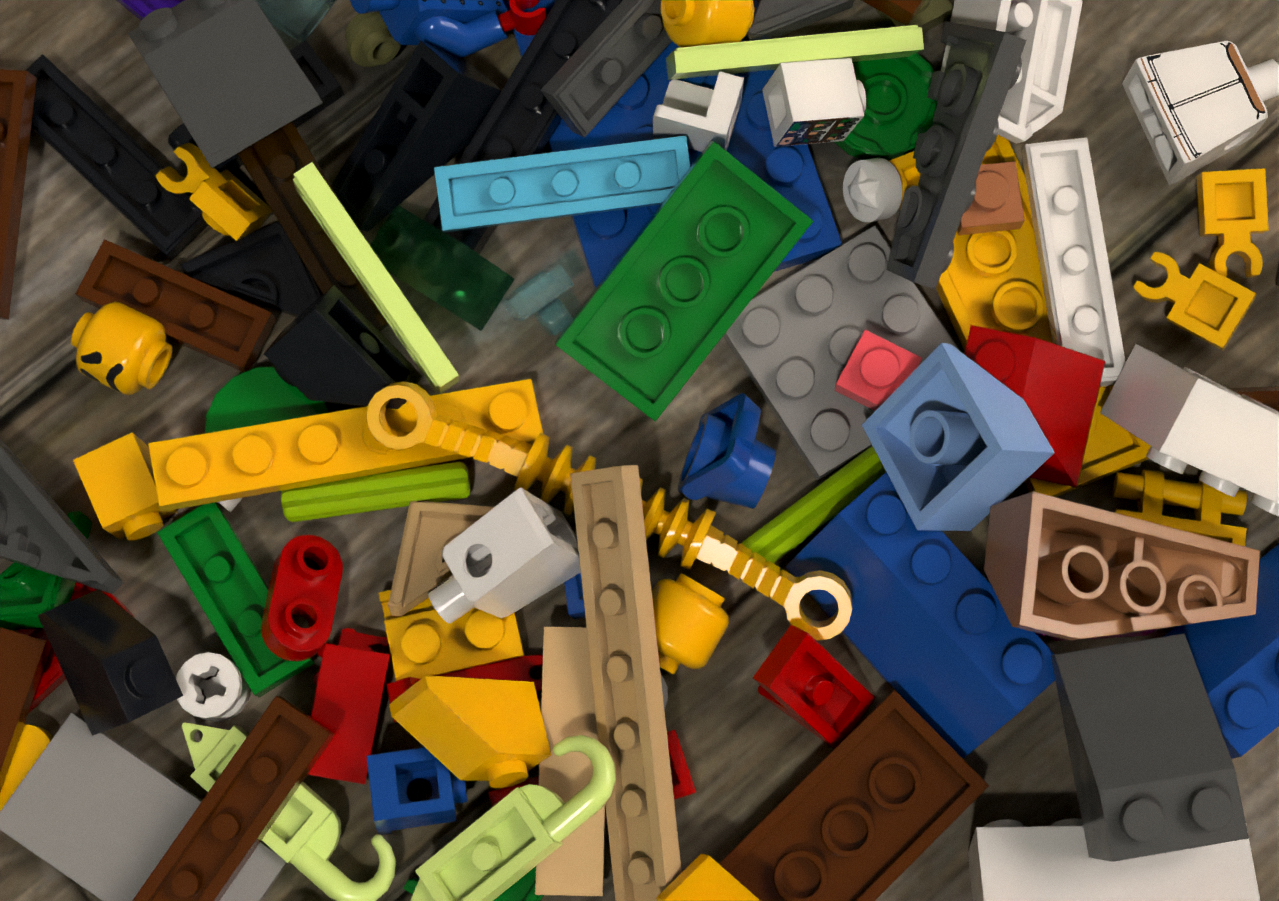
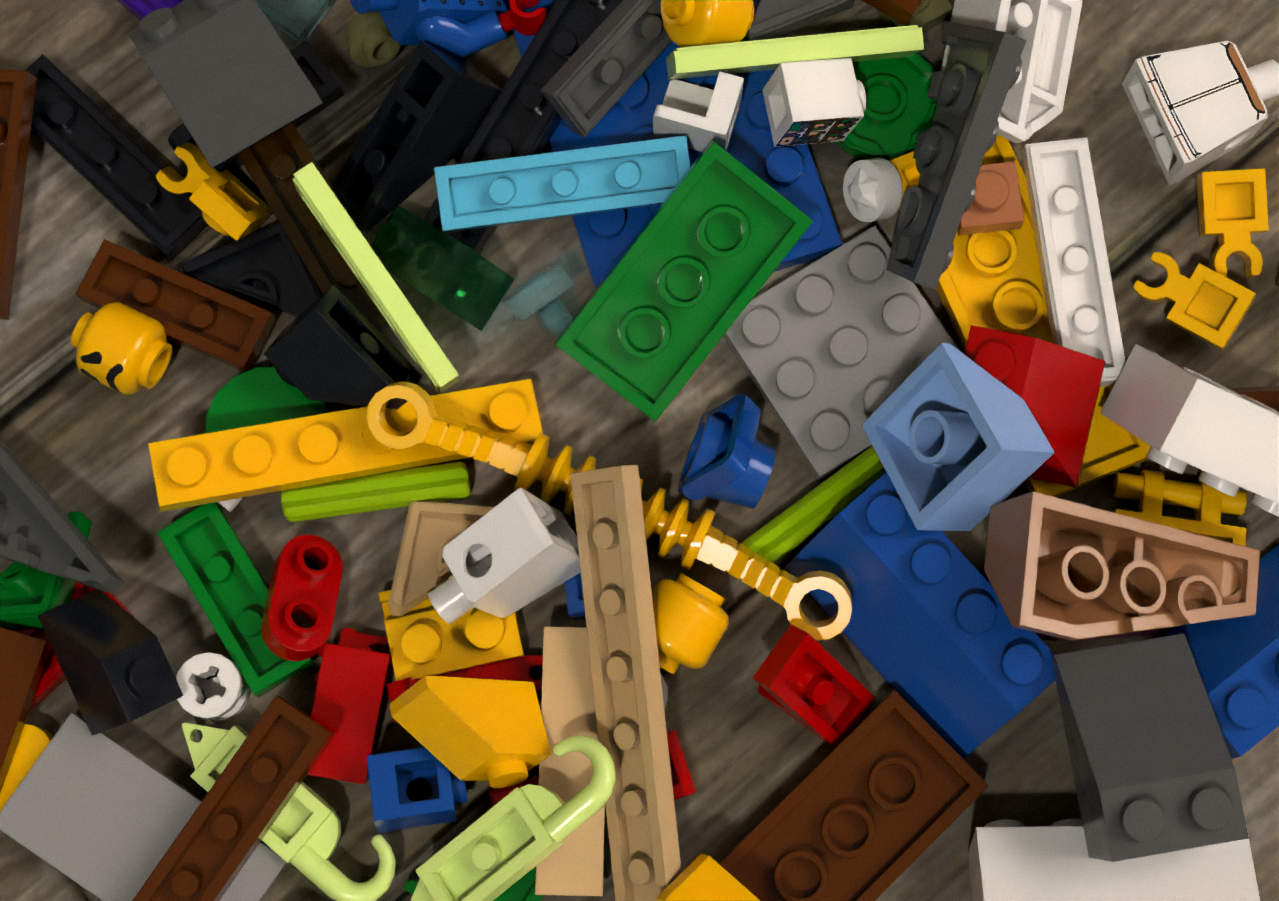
(122, 488): yellow brick -> none
(875, 370): coral plate -> none

